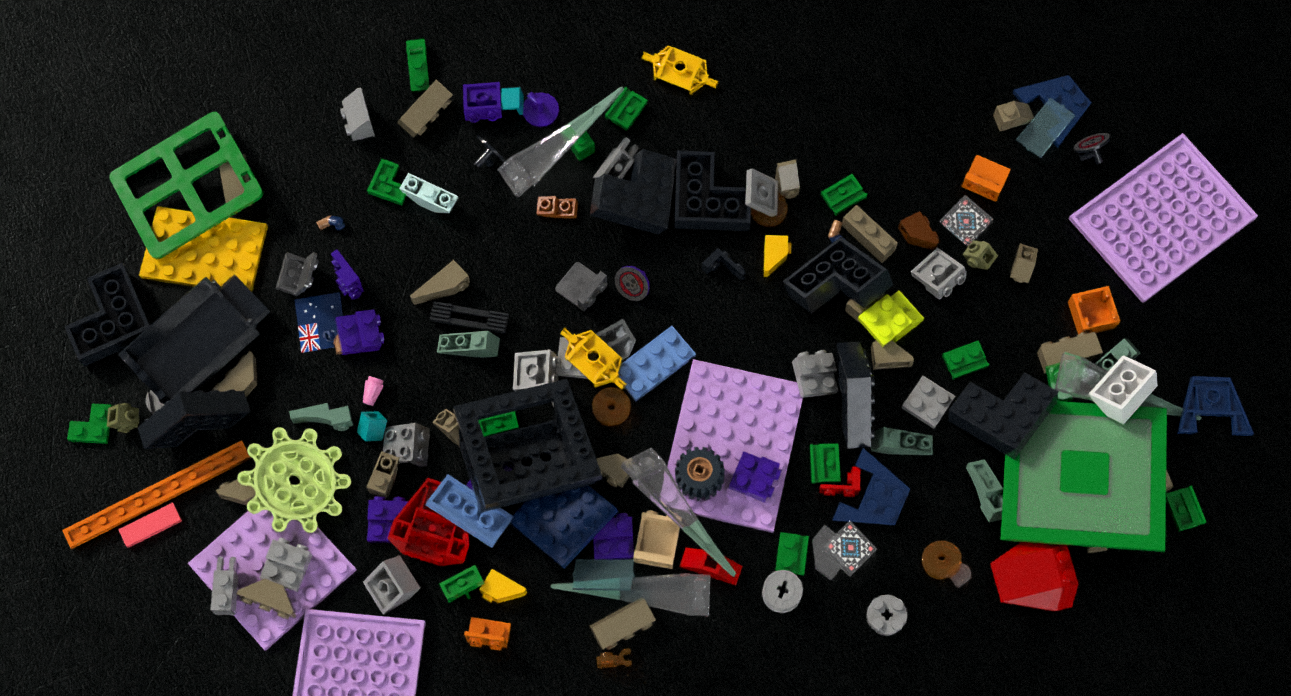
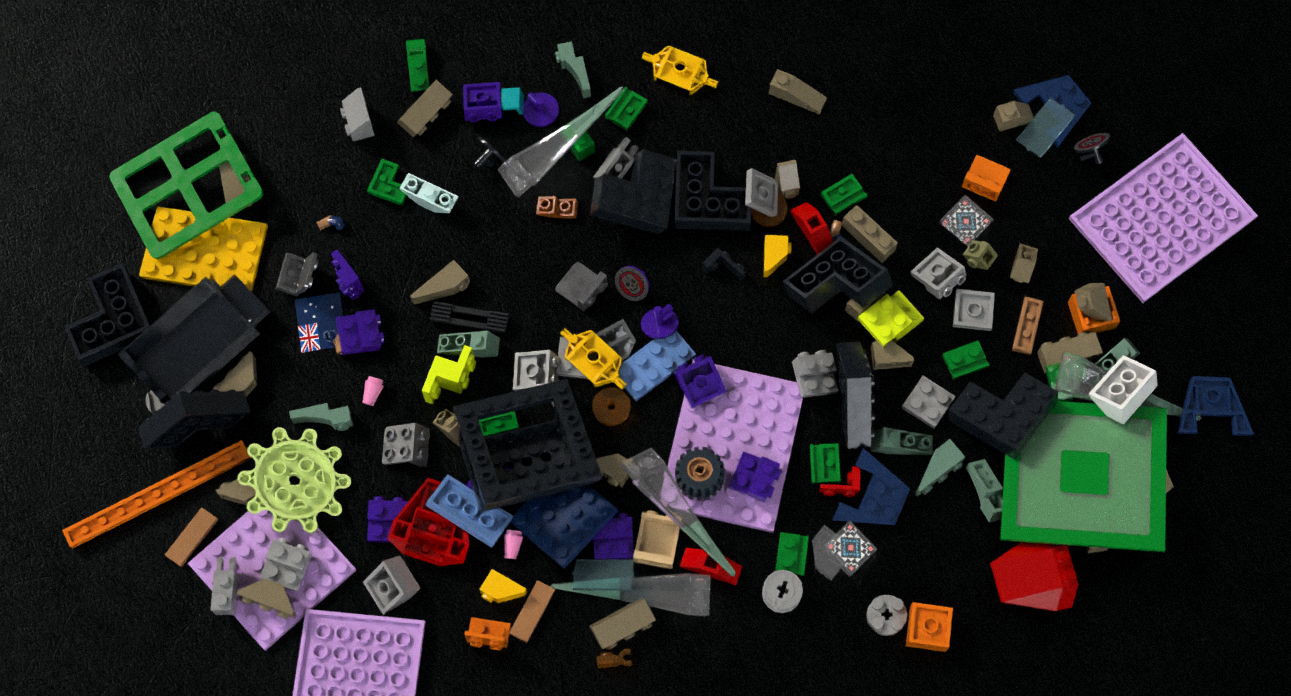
(93, 431): green plate -> none
(123, 417): olive brick -> none
(150, 525): coral tile -> none
(191, 537): none -> medium nougat tile
(372, 426): teal panel -> none
(383, 475): dark tan slope -> none
(449, 375): none -> neon yellow bracket
(462, 584): green panel -> none
(512, 543): none -> bright pink cone
(532, 611): none -> medium nougat tile
(575, 66): none -> sand green slope
(660, 322): none -> dark purple shield
(699, 380): none -> dark purple plate
(796, 92): none -> dark tan slope
(812, 226): none -> red slope
(918, 232): reddish brown slope -> none
(929, 627): none -> orange container
(943, 460): none -> sand green slope
(945, 568): clear orange plate -> none
(962, 576): clear tile -> none
(973, 310): none -> light grey plate
(1027, 326): none -> medium nougat tile
(1093, 301): none -> dark tan slope
(1185, 509): green plate -> none

